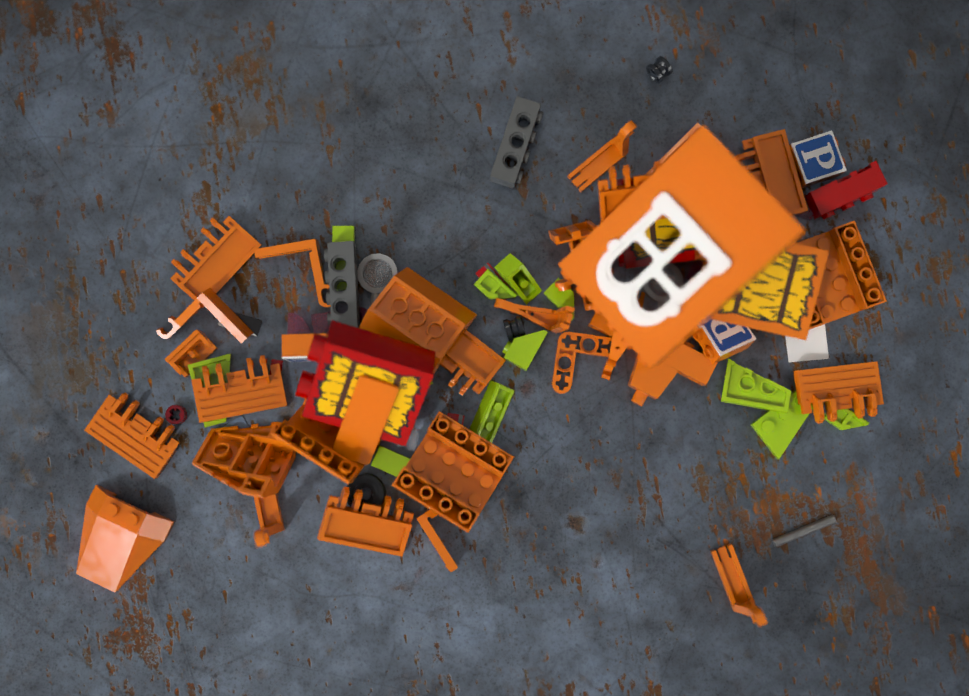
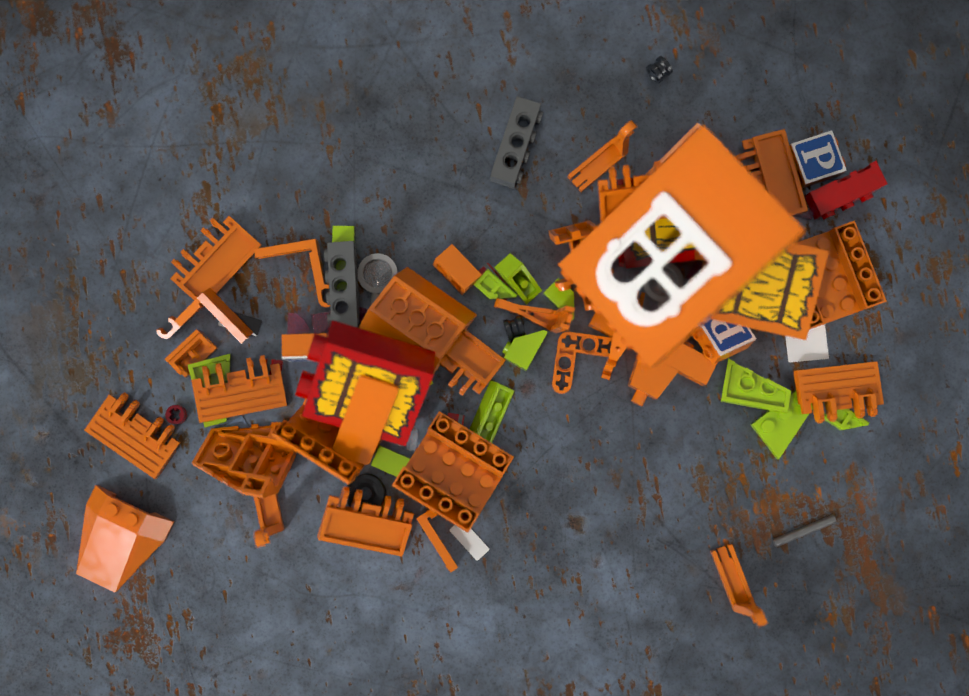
(456, 269): none -> orange hinge
(470, 541): none -> white sticker

